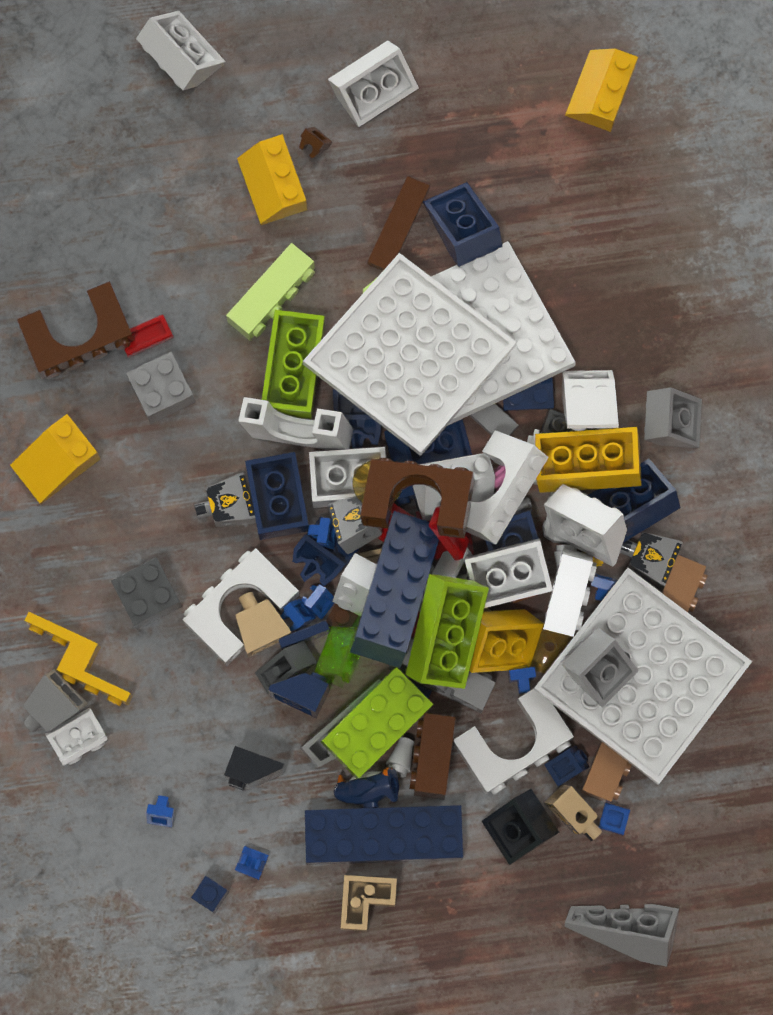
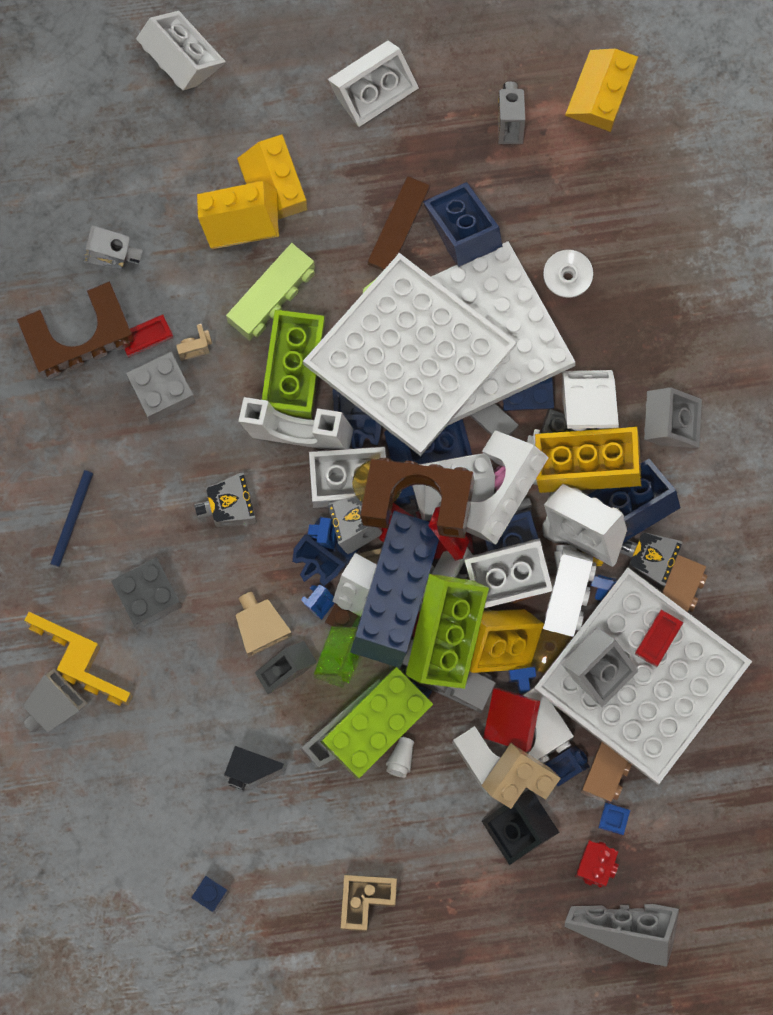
(55, 459): yellow slope -> none
(71, 519): none -> dark blue bar
(77, 737): white bracket -> none
(101, 249): none -> light grey torso
(160, 813): blue tile -> none
(194, 347): none -> tan bracket
(239, 214): none -> yellow slope
(251, 863): blue tile -> none
(252, 573): white arch -> none
(277, 496): dark blue brick -> none
(298, 613): blue tile -> none
(302, 692): dark blue slope -> none
(306, 634): dark blue tile -> none
(316, 139): reddish brown tile -> none
(369, 788): dark blue animal -> none
(383, 835): dark blue brick -> none
(432, 756): reddish brown brick -> none
(511, 114): none -> light grey torso
(511, 719): none -> red tile
(515, 773): none -> tan brick
(565, 804): tan torso -> none
(568, 262): none -> white dish
(597, 864): none -> red head
(659, 638): none -> red tile

